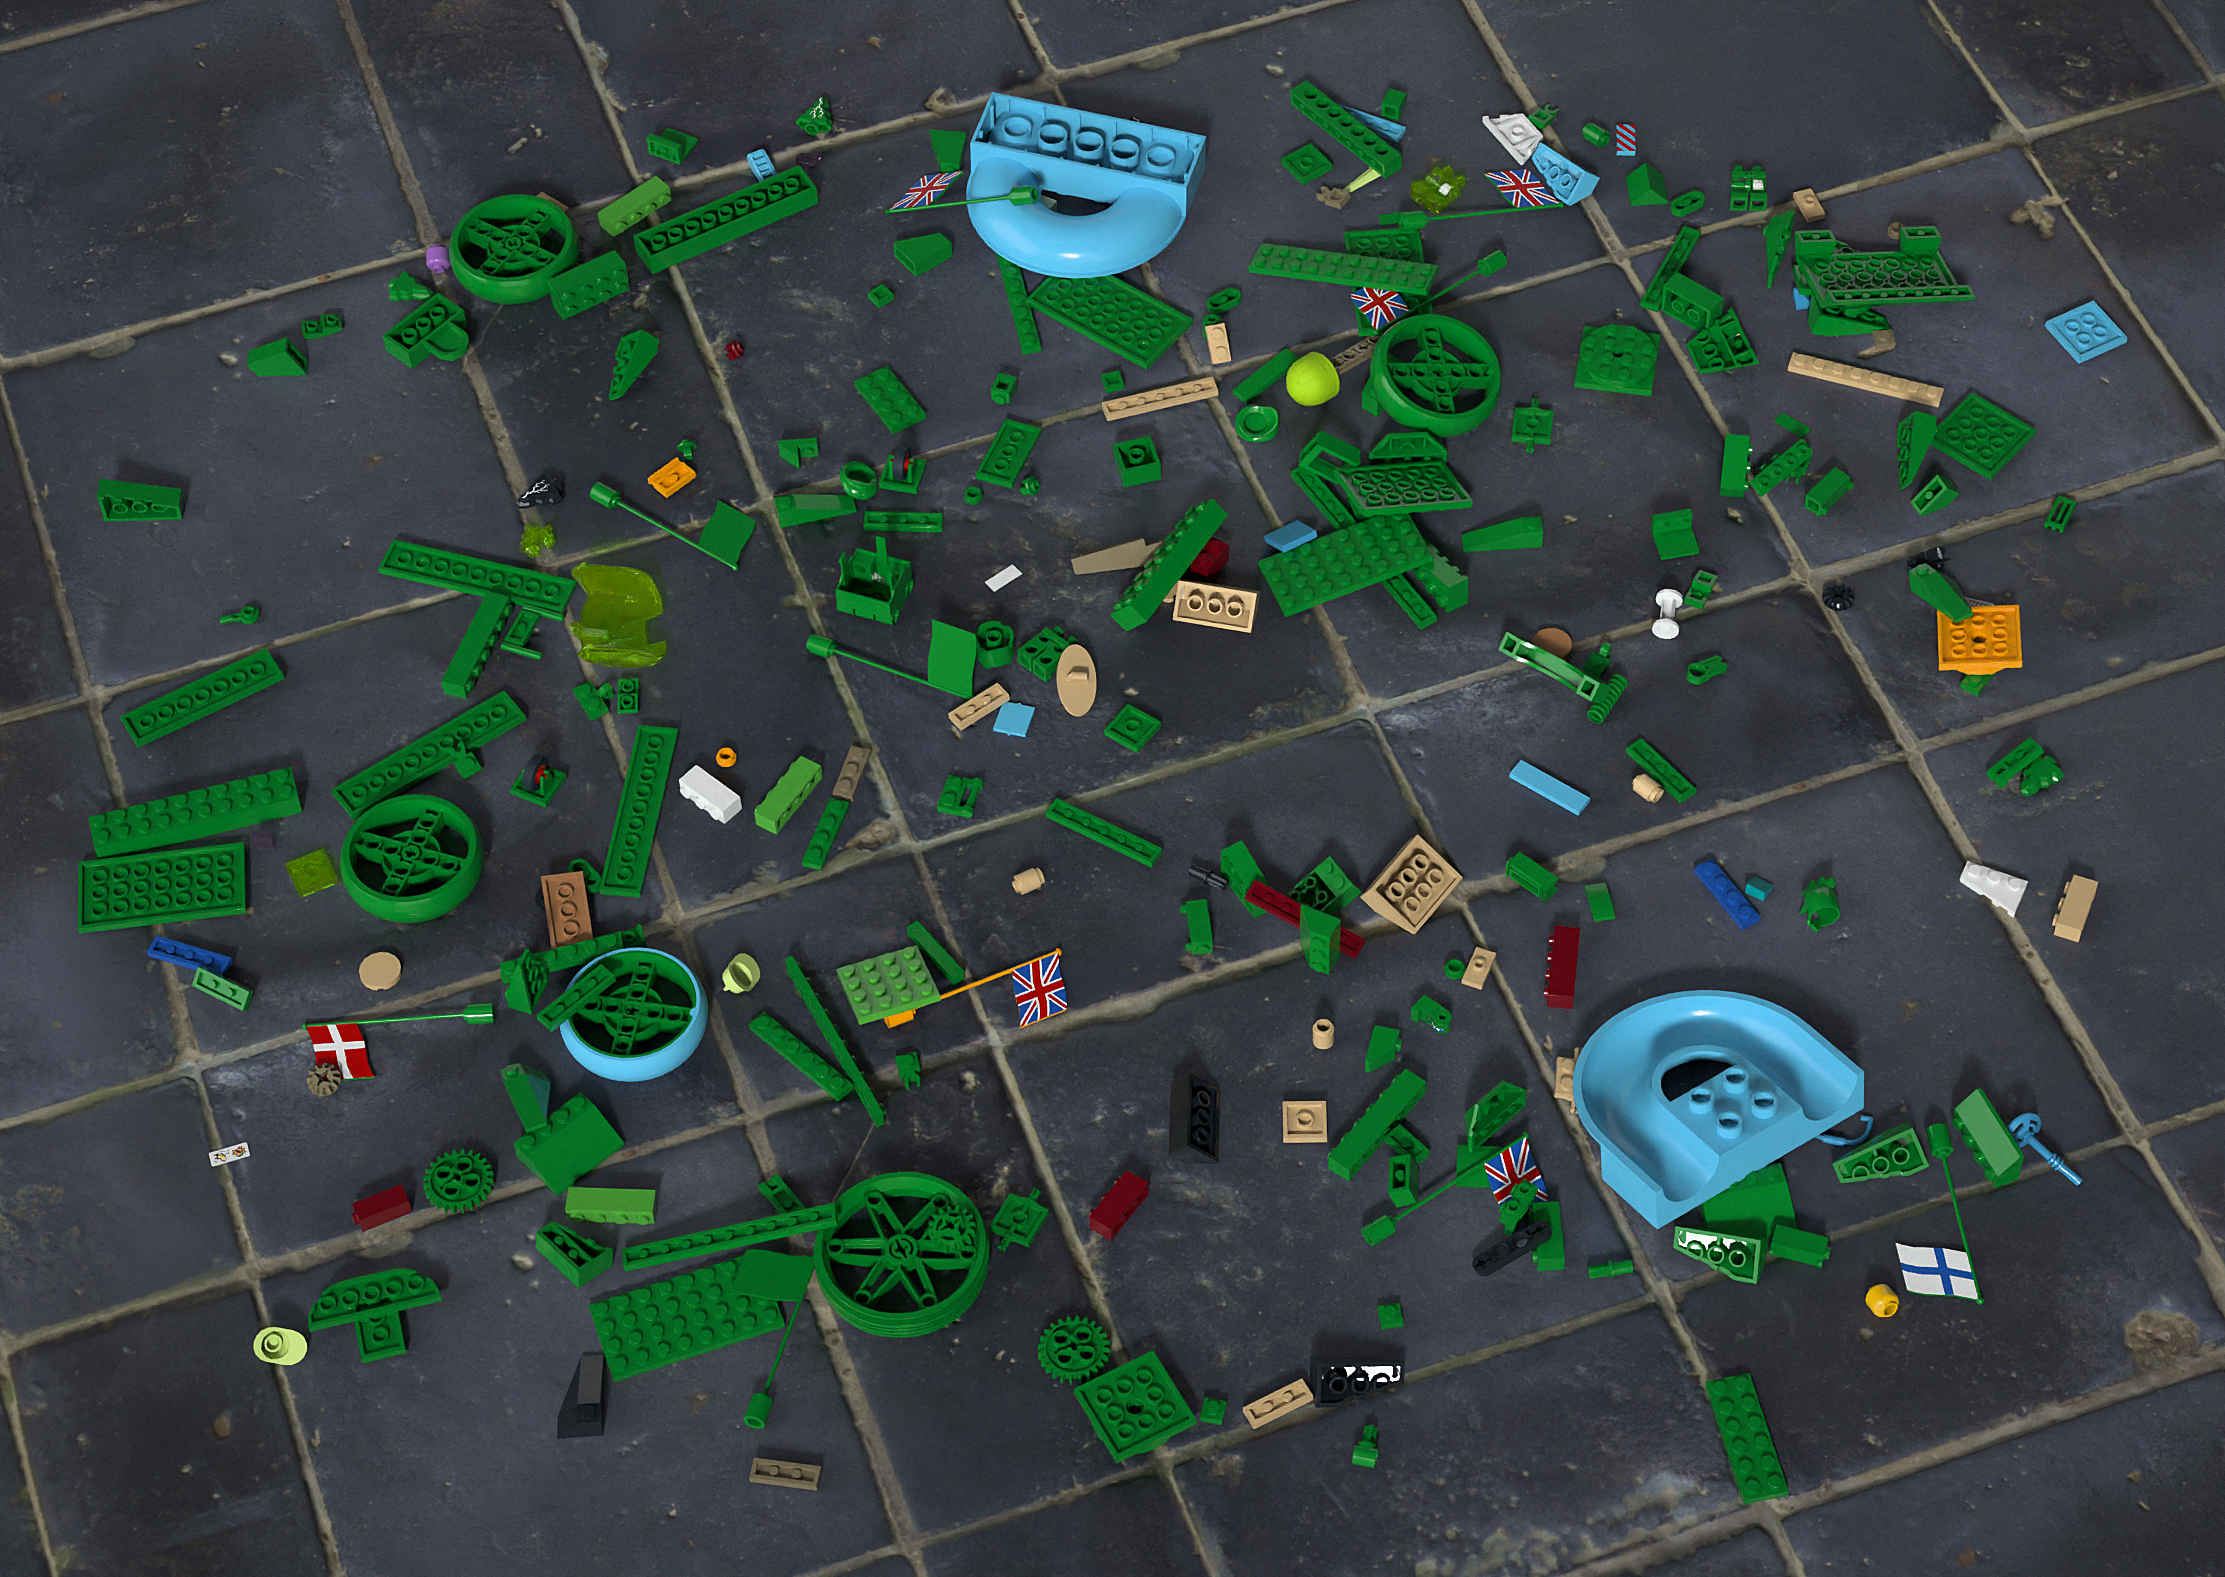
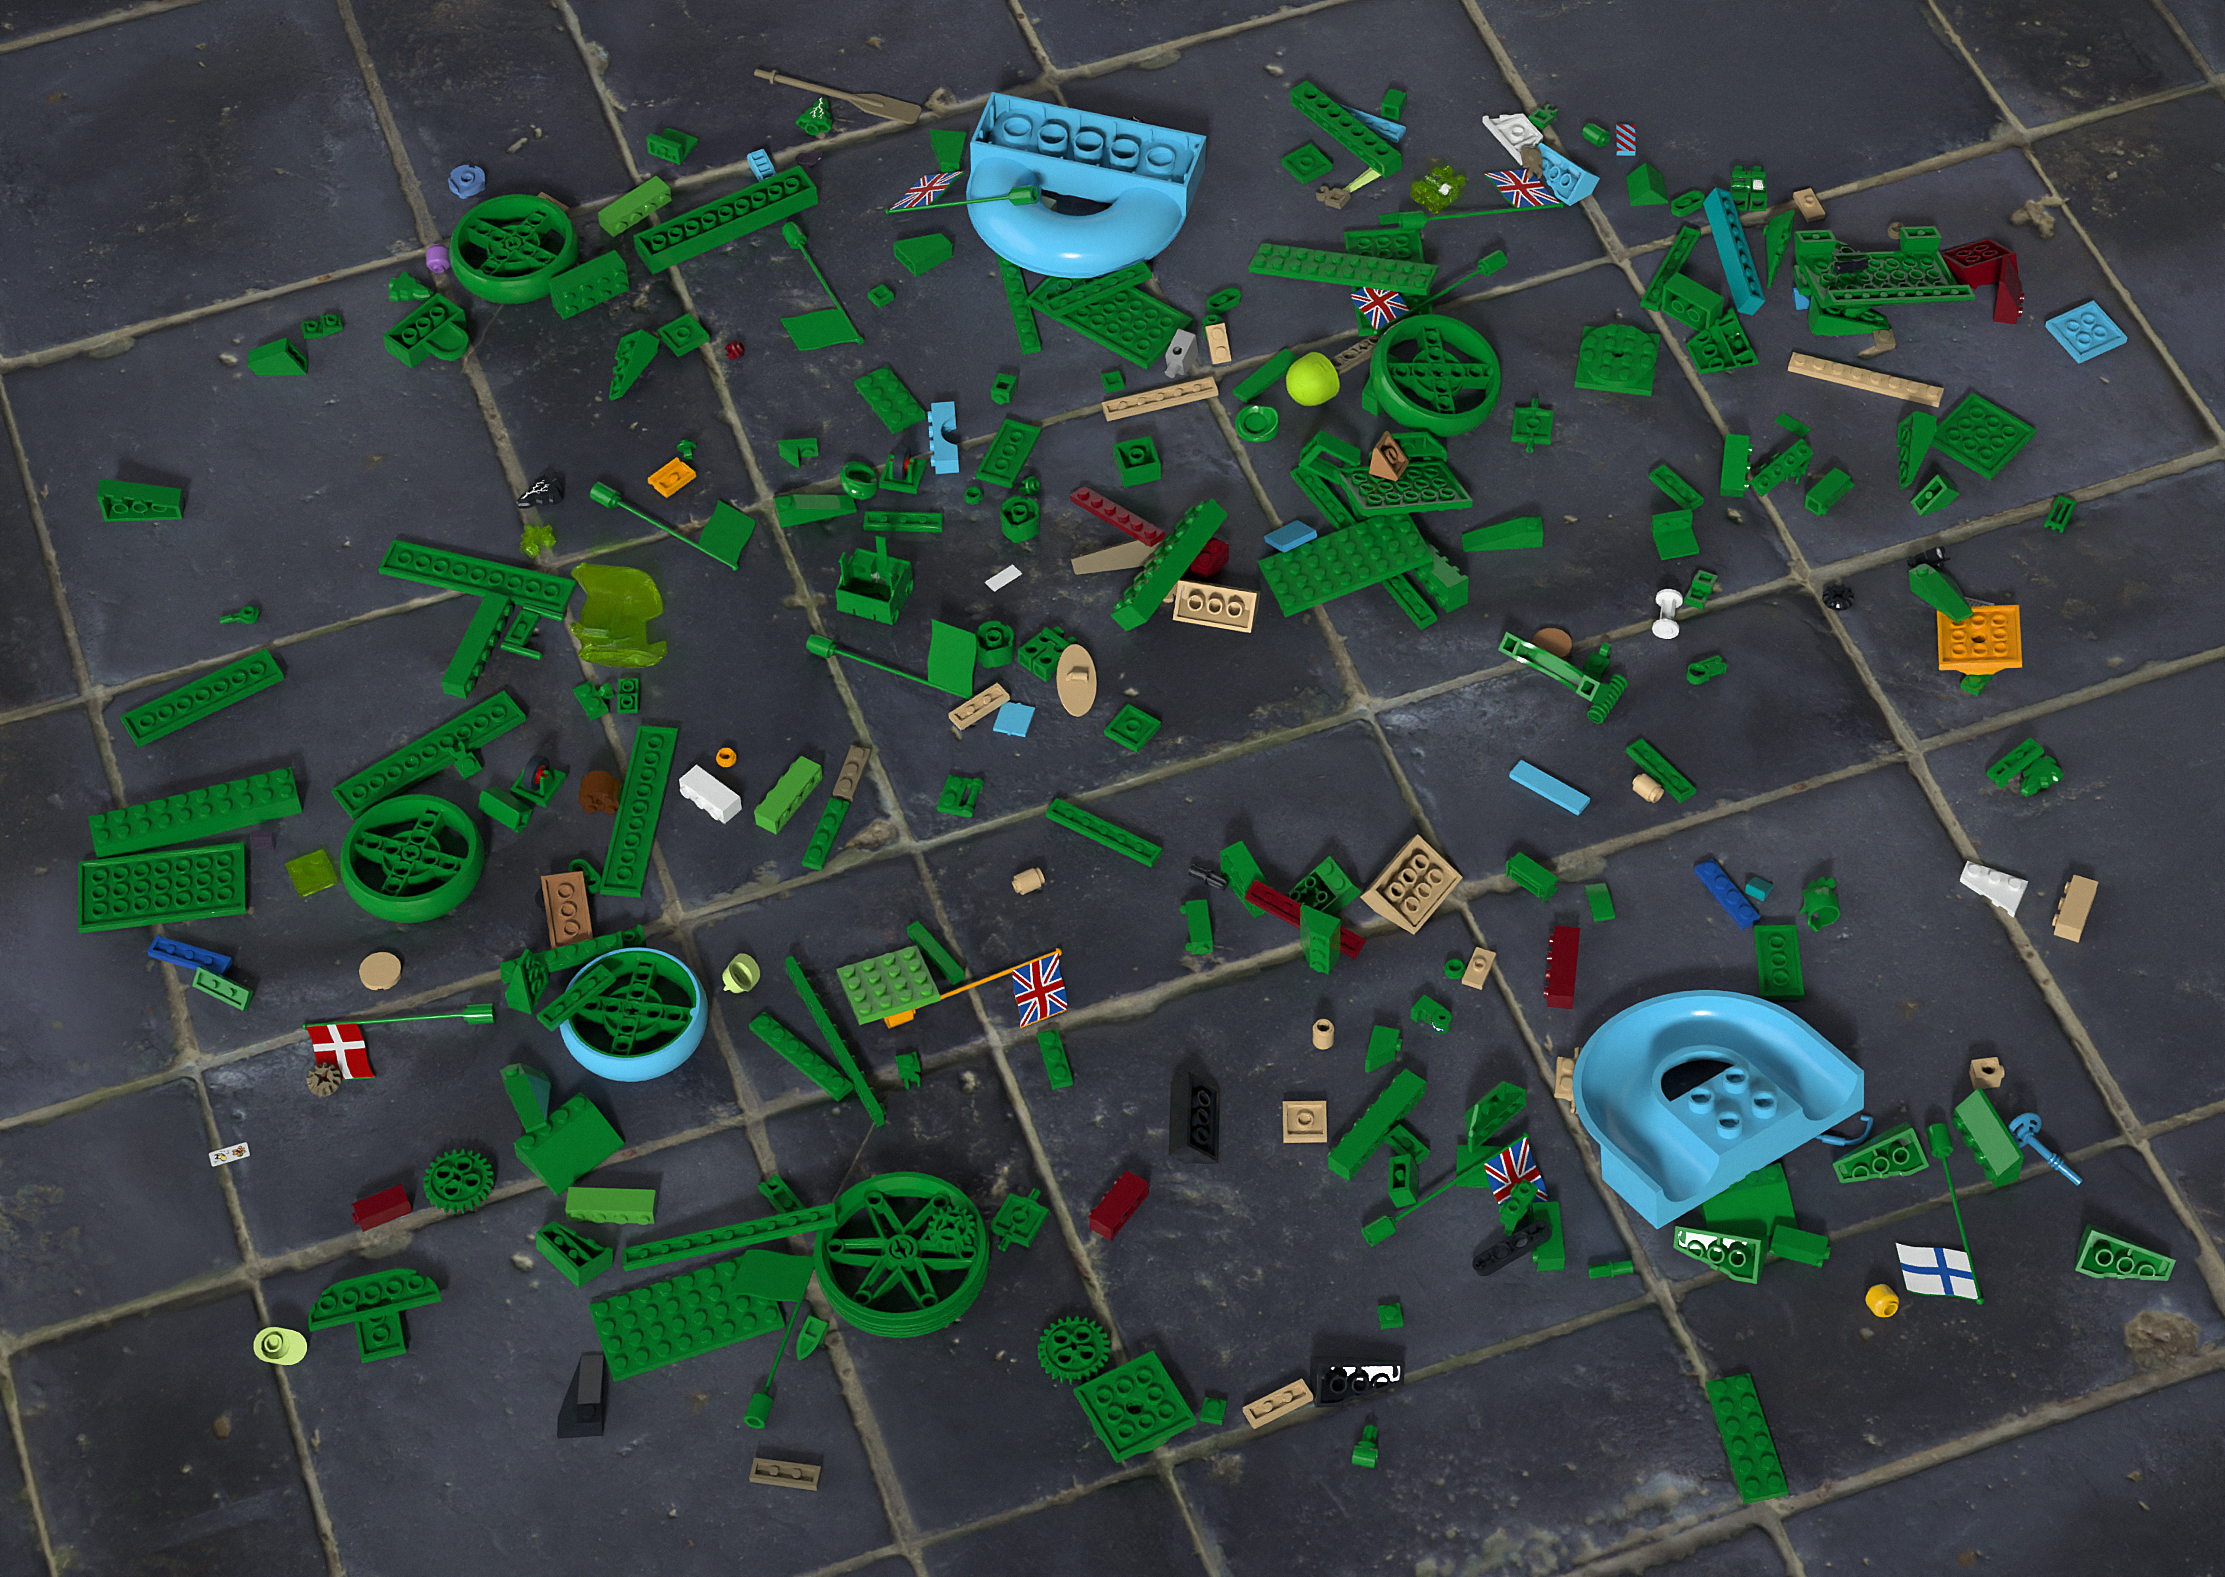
(475, 183): none -> medium blue plate
(504, 808): none -> green brick
(600, 792): none -> reddish brown brick
(683, 335): none -> green plate
(810, 1336): none -> green plate
(819, 327): none -> green flag
(869, 103): none -> dark tan piece
(943, 421): none -> medium azure arch
(1020, 519): none -> green brick
(1054, 1059): none -> green plate
(1097, 290): none -> green plate
(1117, 516): none -> dark red plate
(1181, 353): none -> light grey torso
(1388, 459): none -> medium nougat slope
(1532, 160): none -> dark tan plate
(1676, 488): none -> green plate
(1734, 251): none -> teal brick
(1778, 962): none -> green plate
(1851, 266): none -> black axle
(1978, 262): none -> dark red slope
(1979, 1070): none -> tan brick
(2008, 294): none -> dark red slope
(2114, 1256): none -> green wedge

